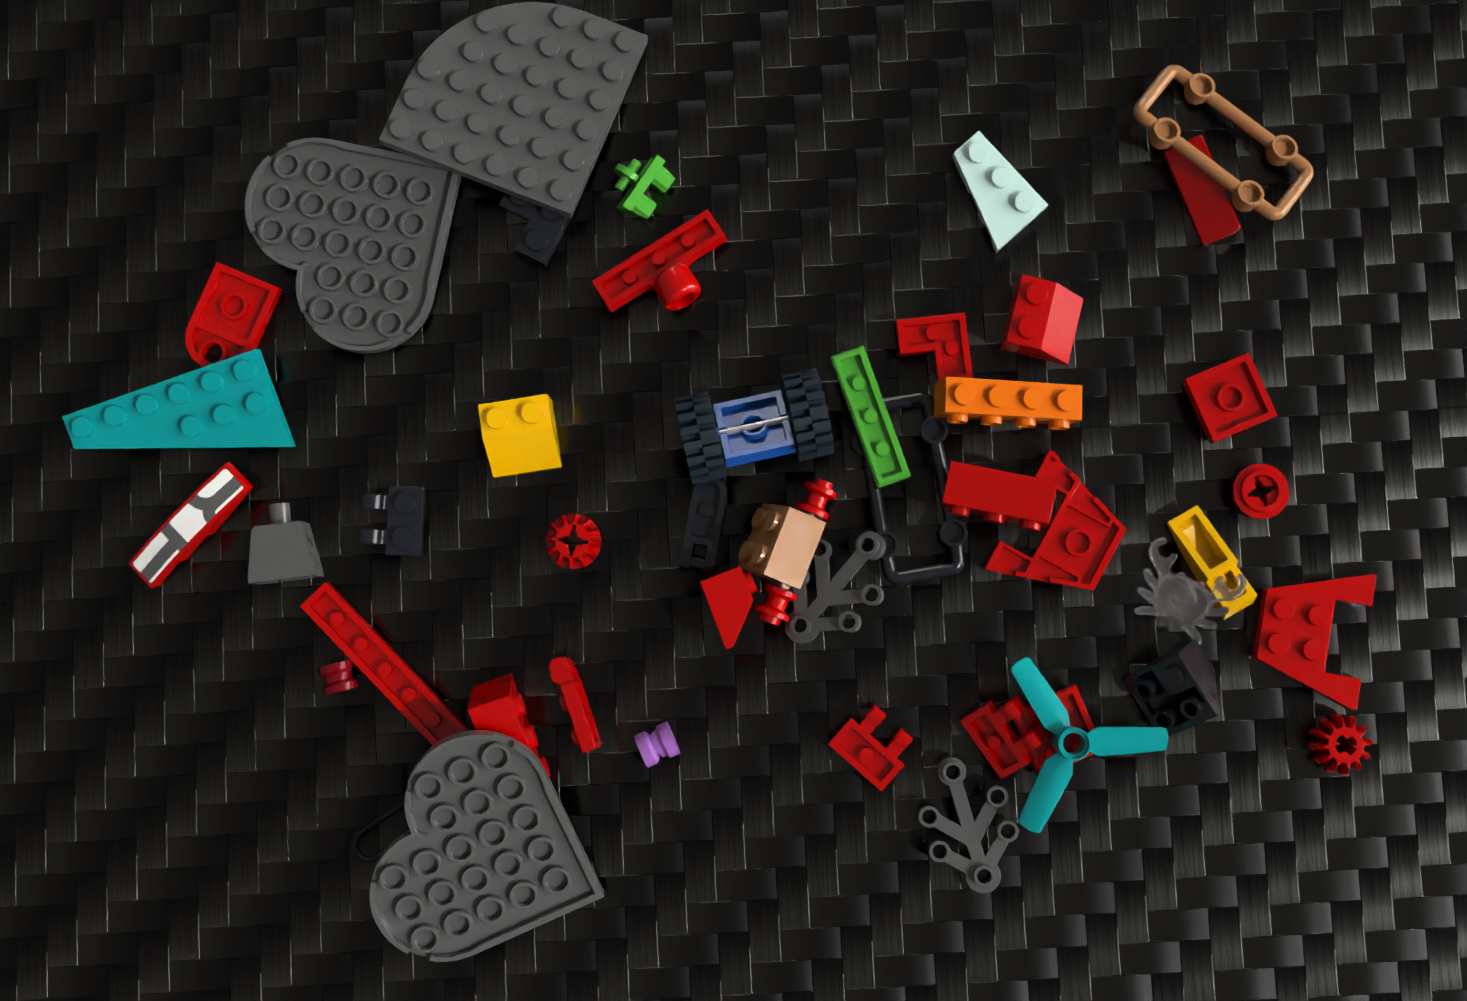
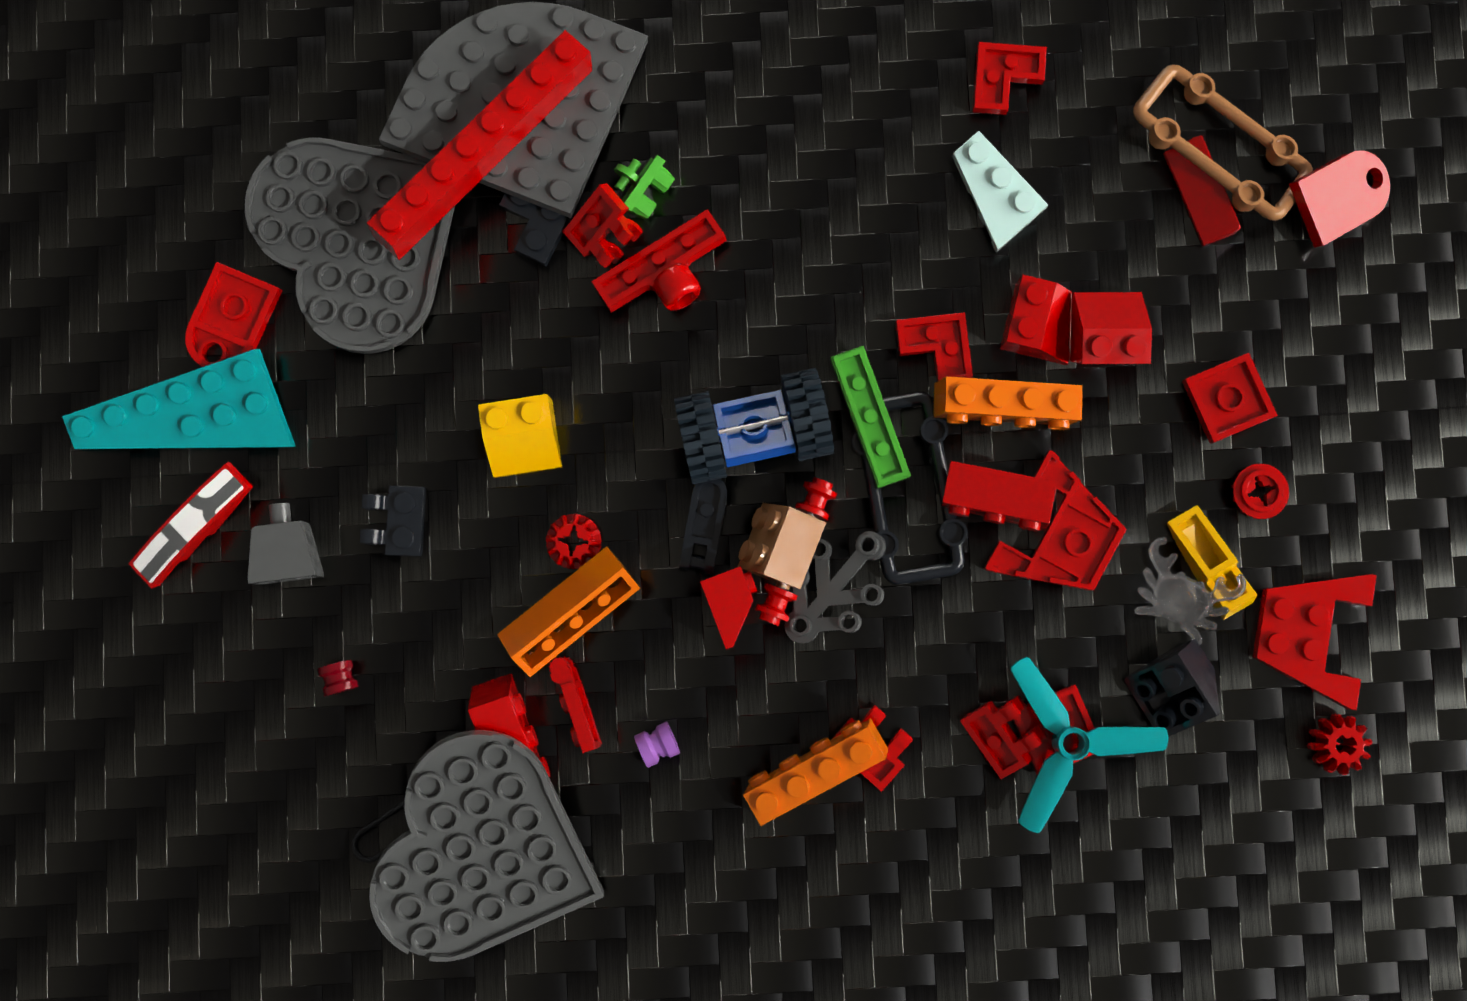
(382, 664): red plate -> none
(481, 145): none -> red brick
(568, 612): none -> orange brick
(595, 220): none -> red plate
(816, 771): none -> orange brick
(970, 831): dark grey plant -> none
(998, 66): none -> red plate
(1110, 328): none -> red slope
(1338, 195): none -> tile

